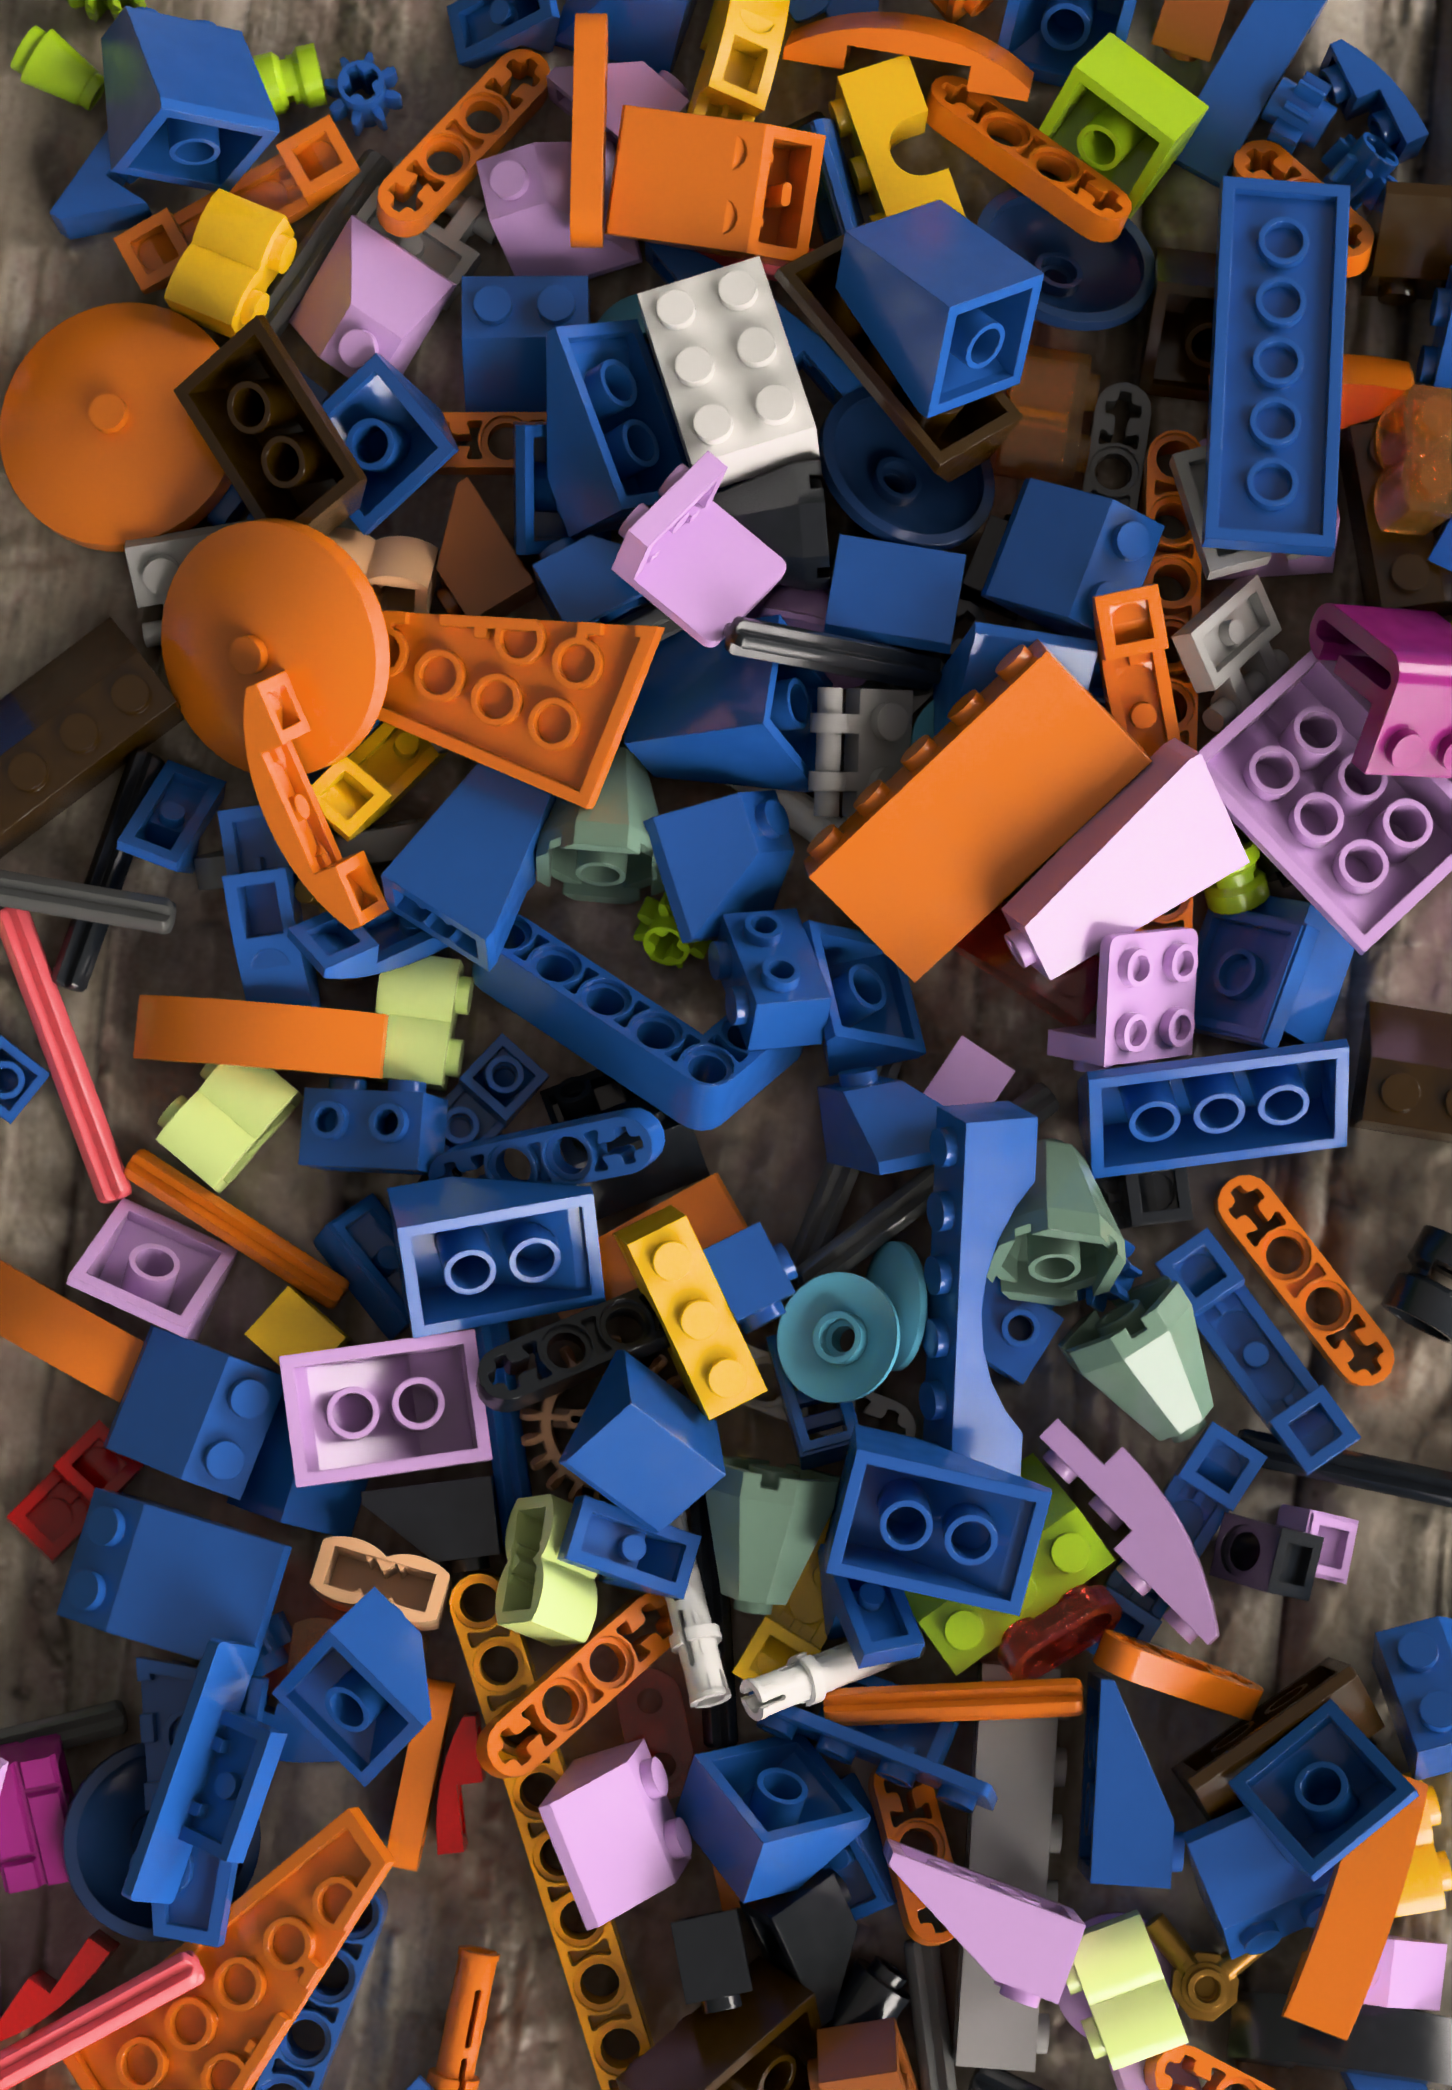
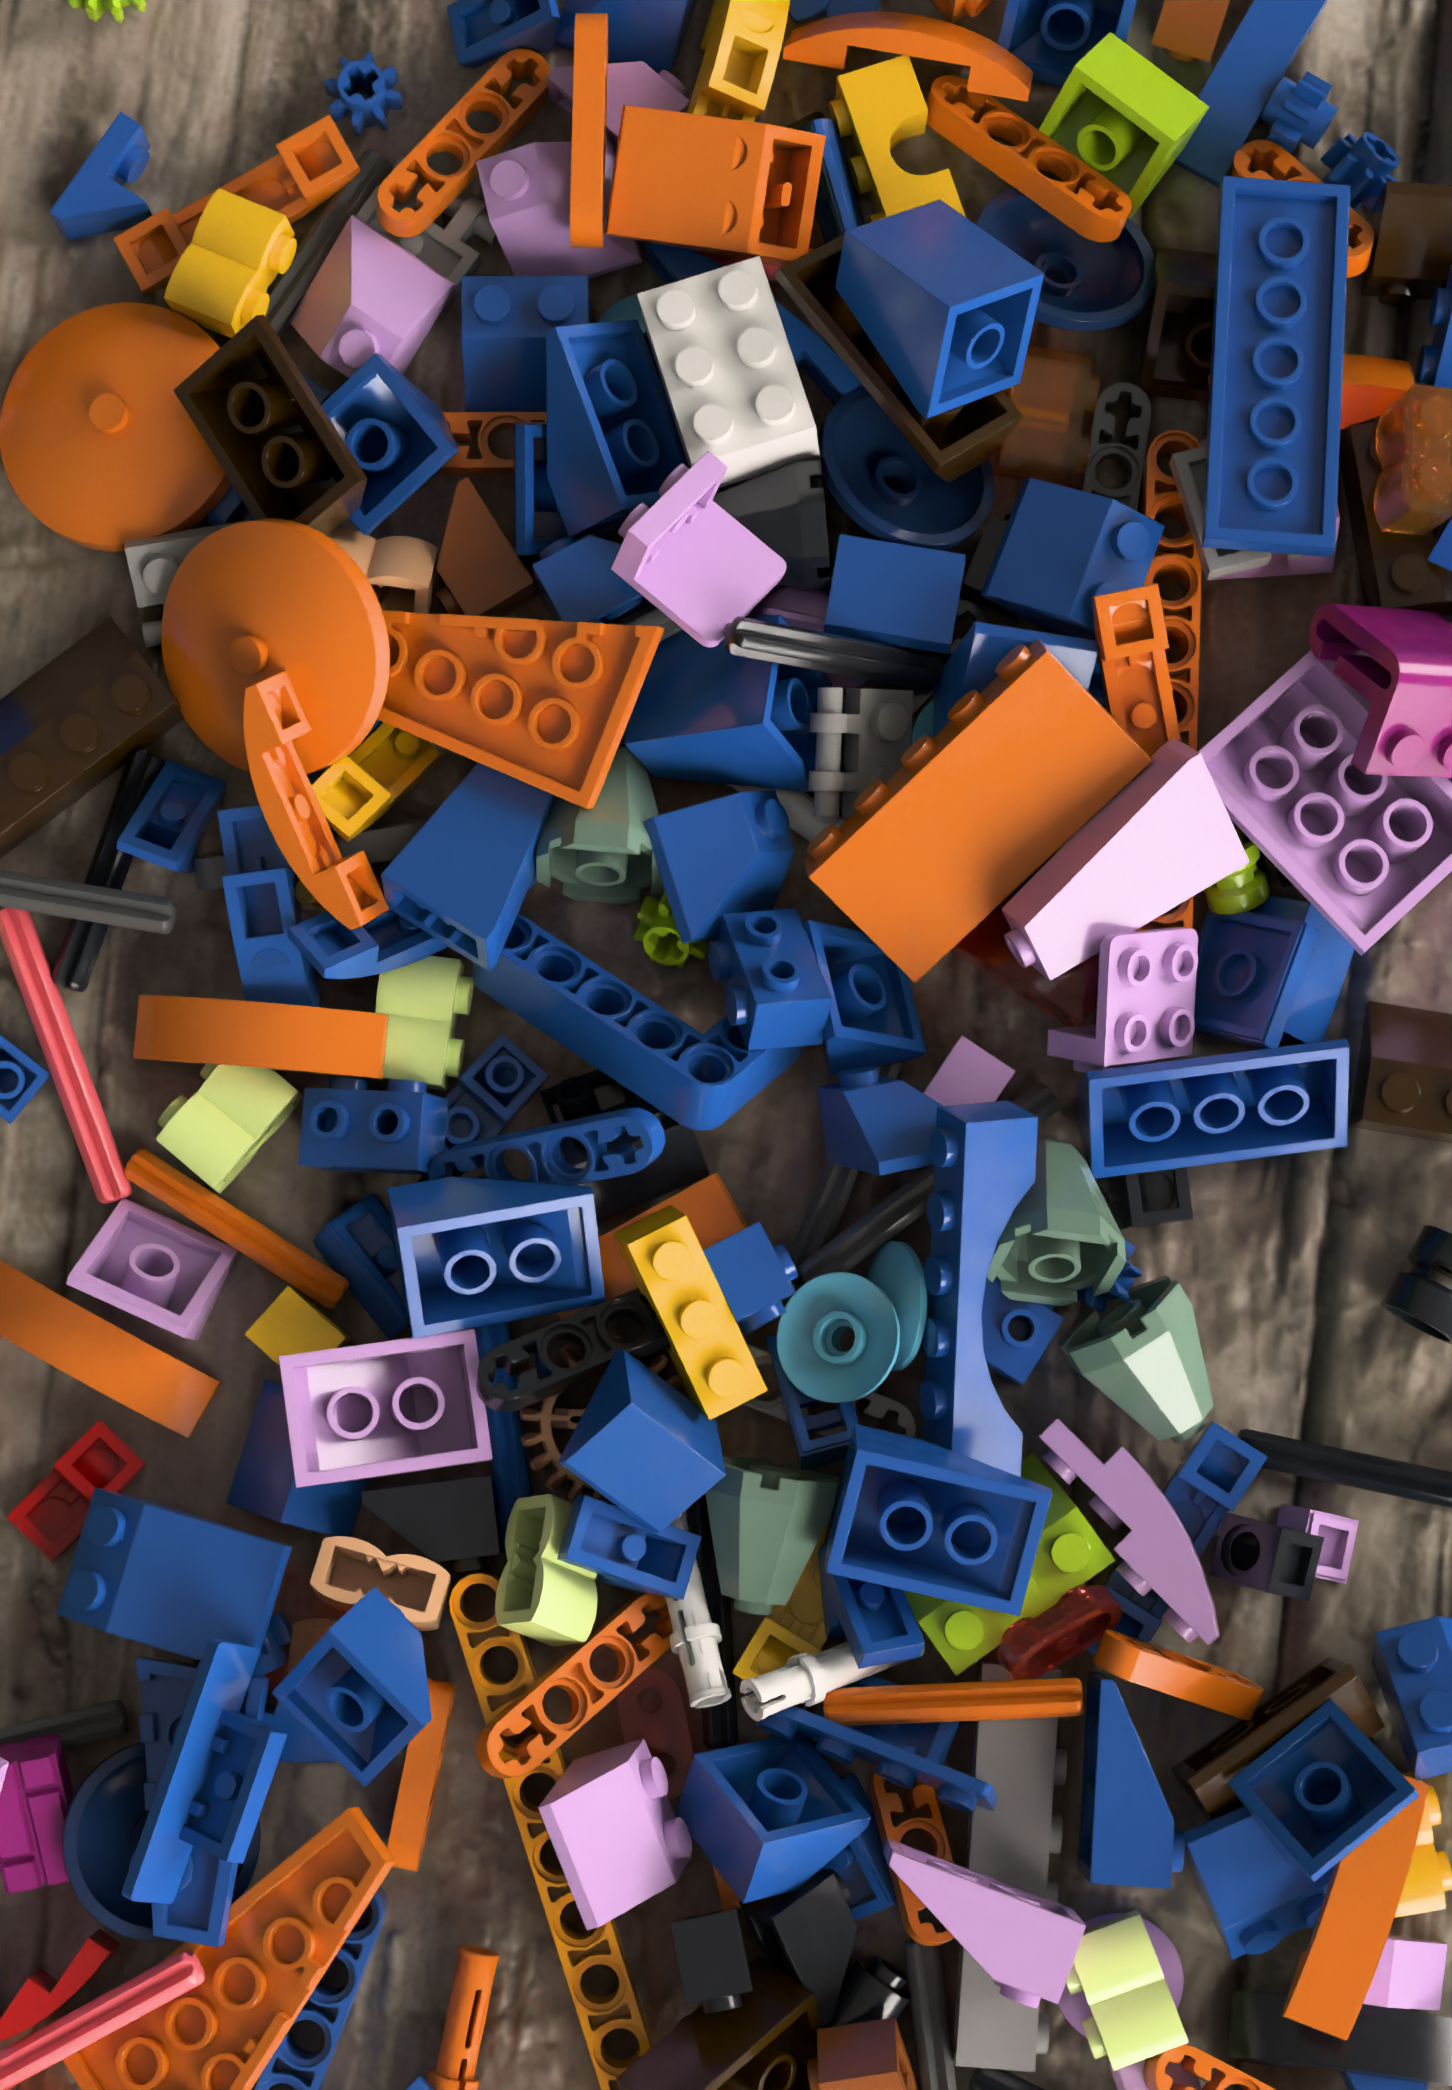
(57, 68): lime cone -> none
(183, 100): blue slope -> none
(195, 1412): blue slope -> none
(293, 78): lime wheel -> none
(459, 1769): red slope -> none
(1200, 1980): pearl gold piece -> none
(1225, 637): light grey plate -> none
(1257, 1355): blue slope -> none
(1296, 1286): orange beam -> none
(1364, 87): blue slope -> none

